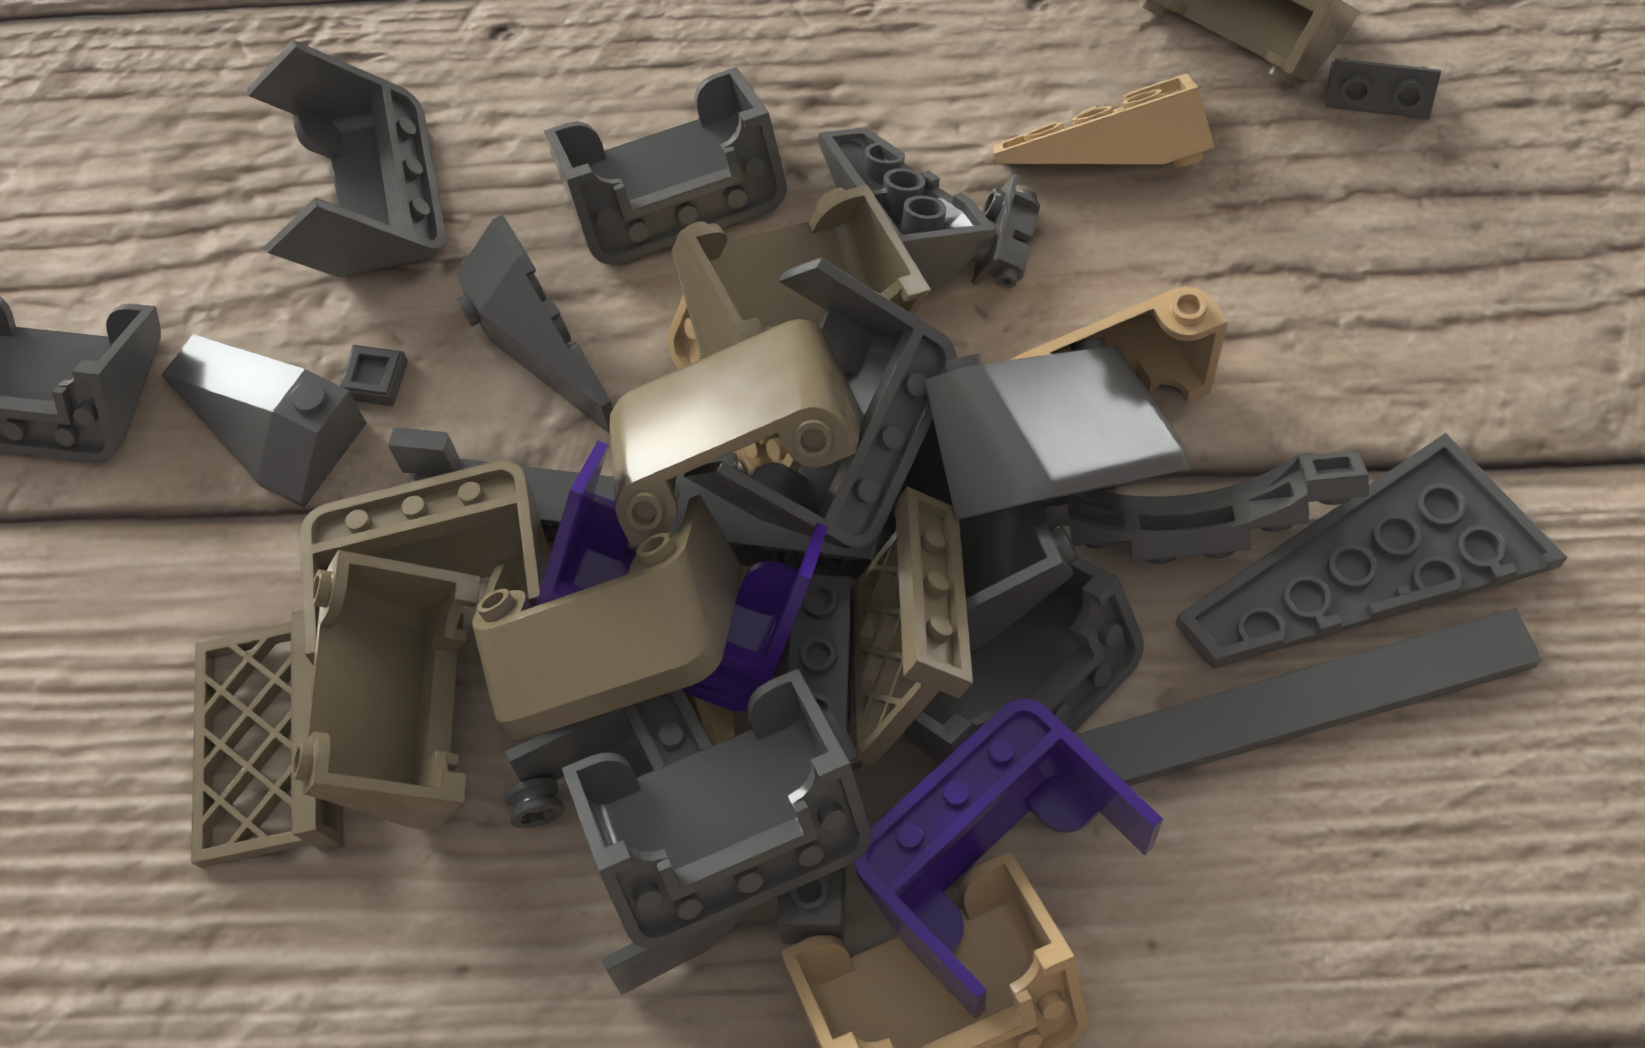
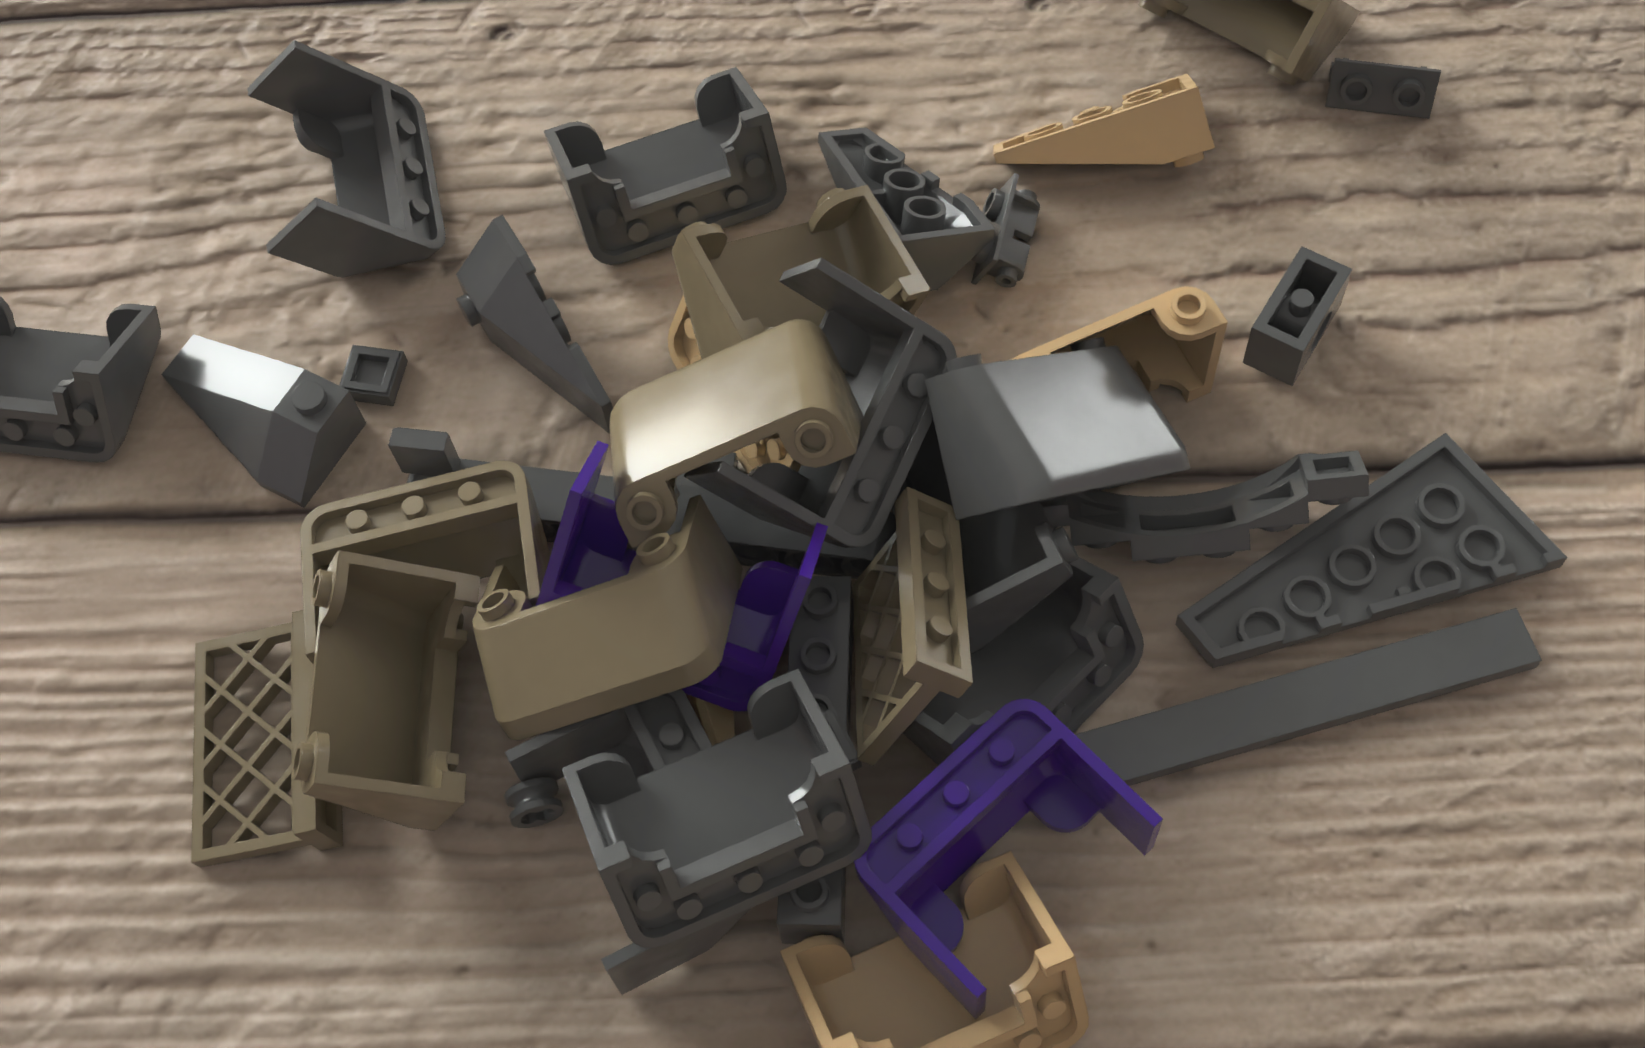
(1296, 315): none -> dark grey brick

